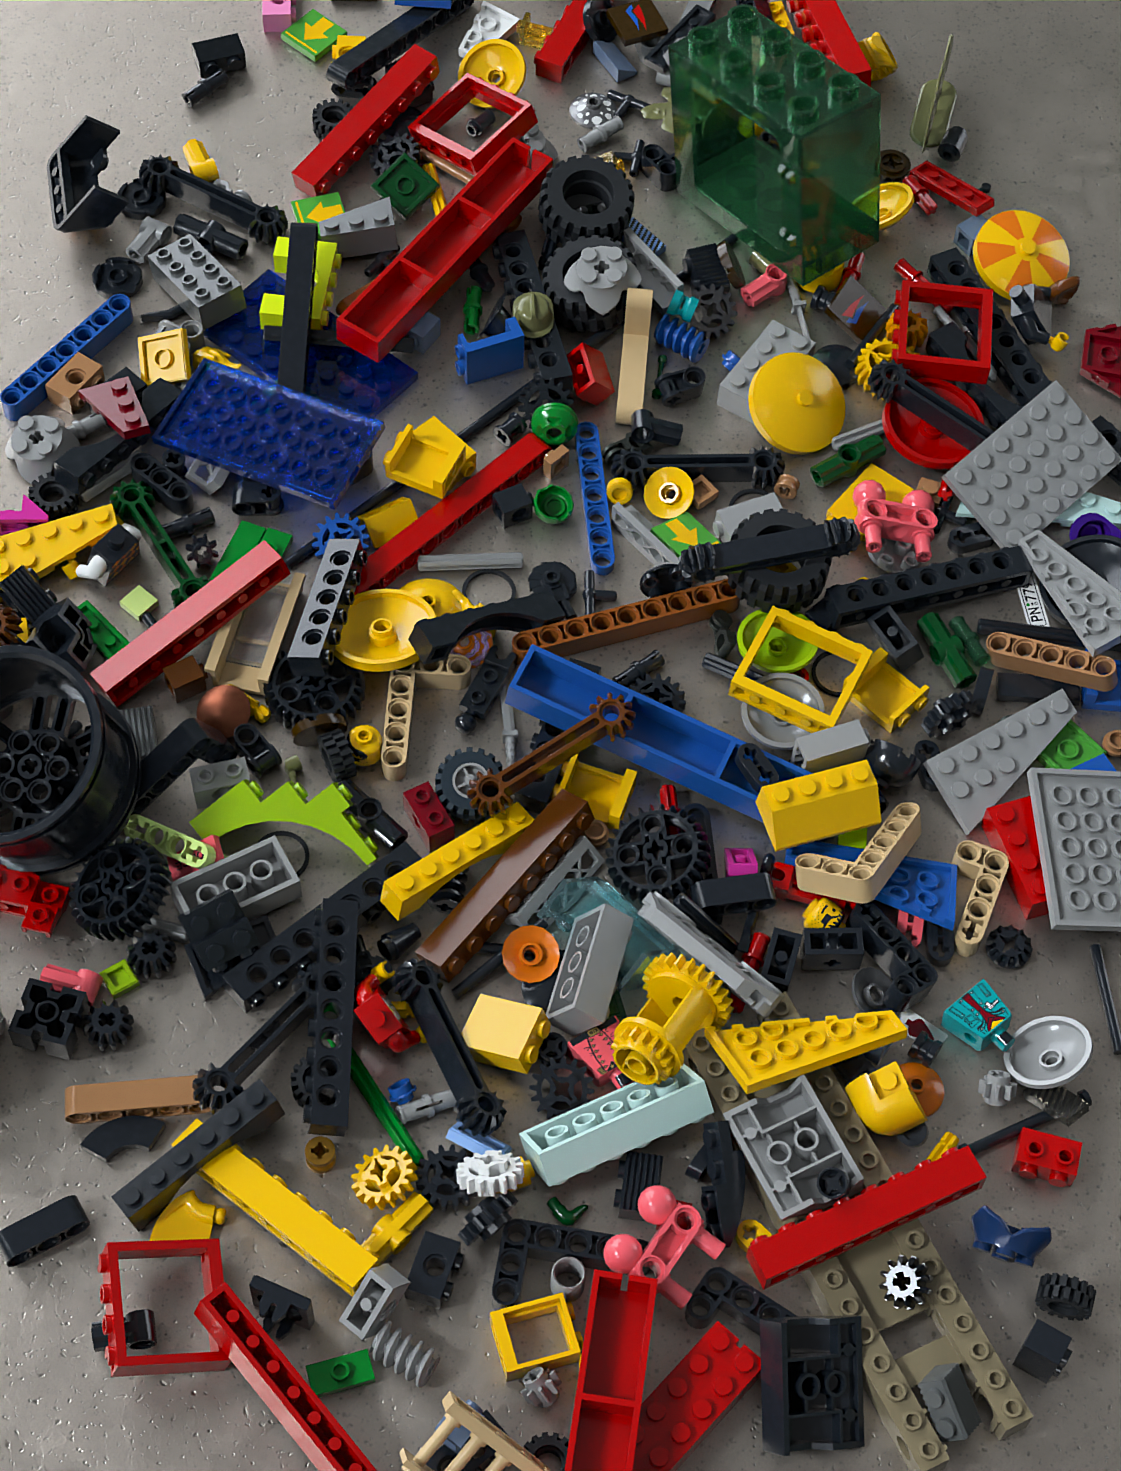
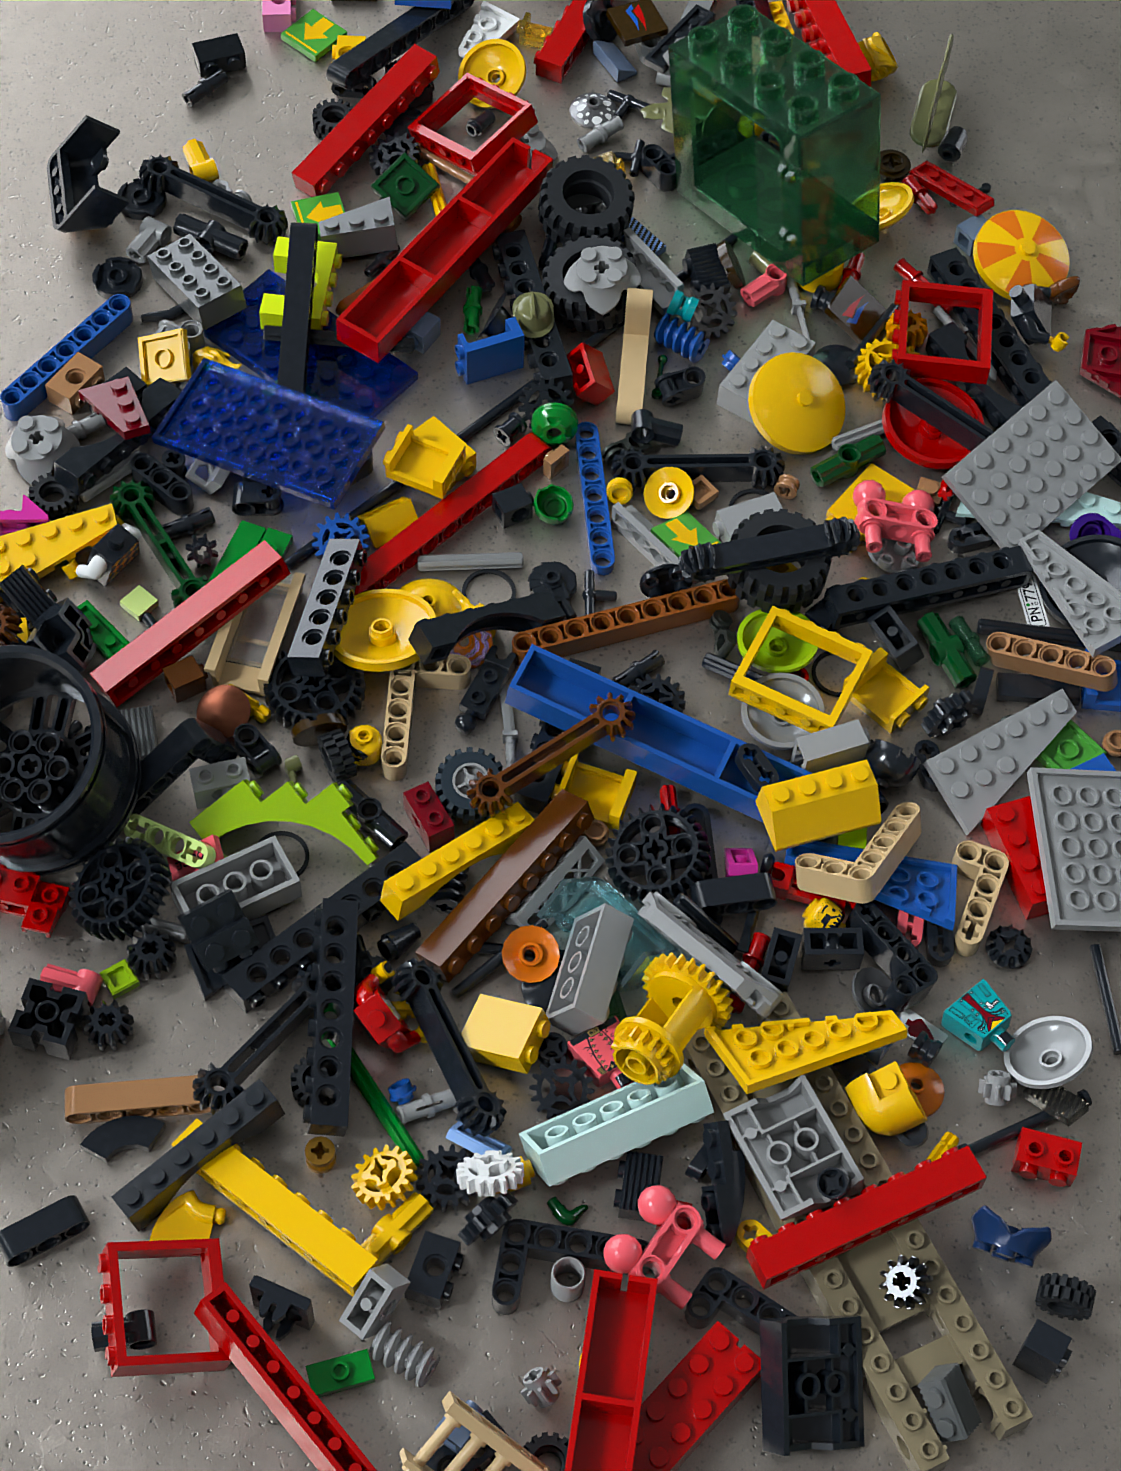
(555, 1303): yellow window -> none

